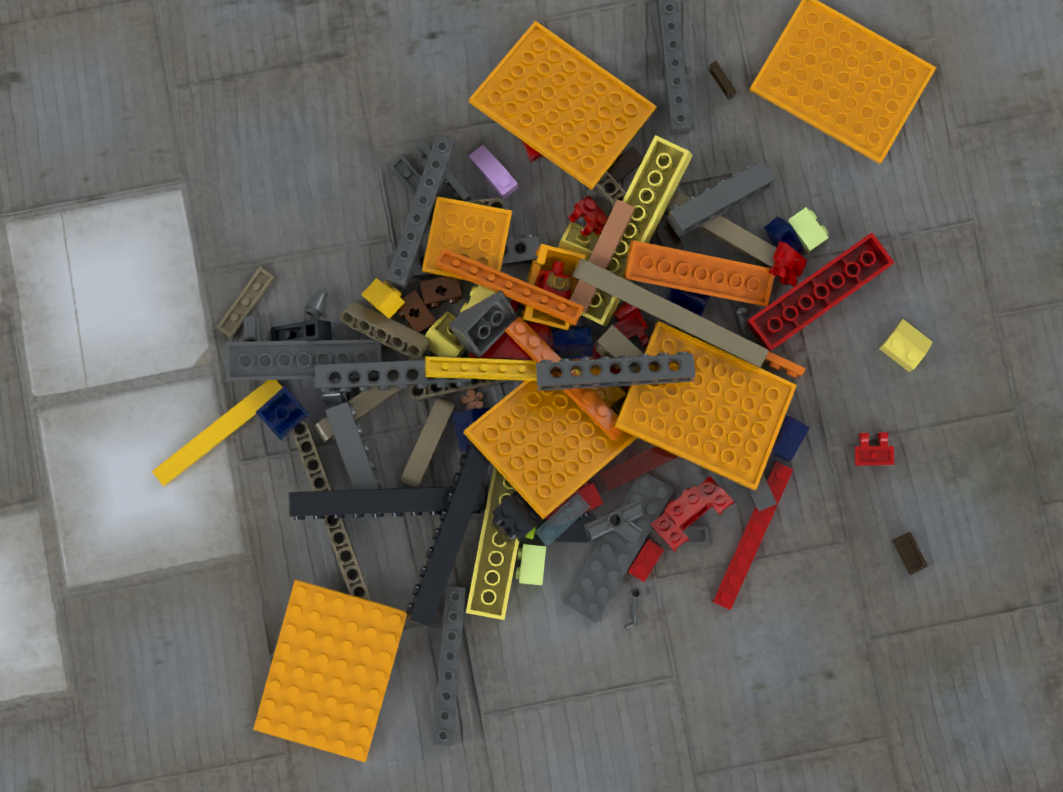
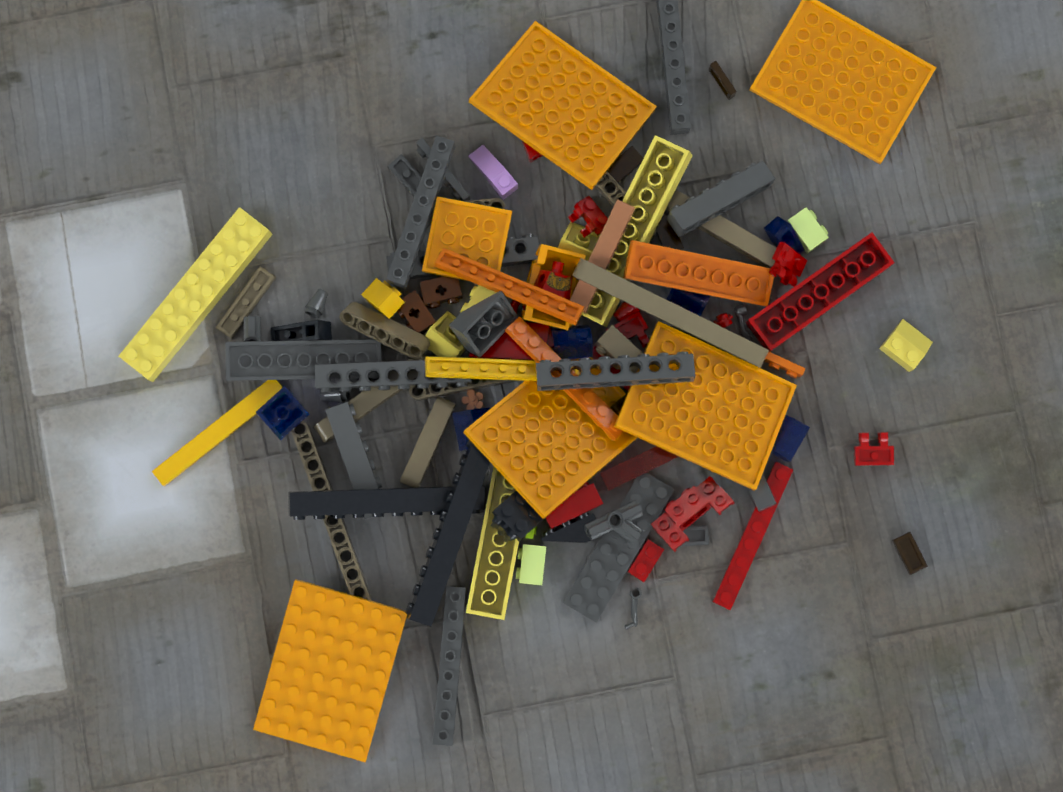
(195, 295): none -> light yellow brick
(562, 519): clear light blue plate -> none
(723, 320): none -> red plate

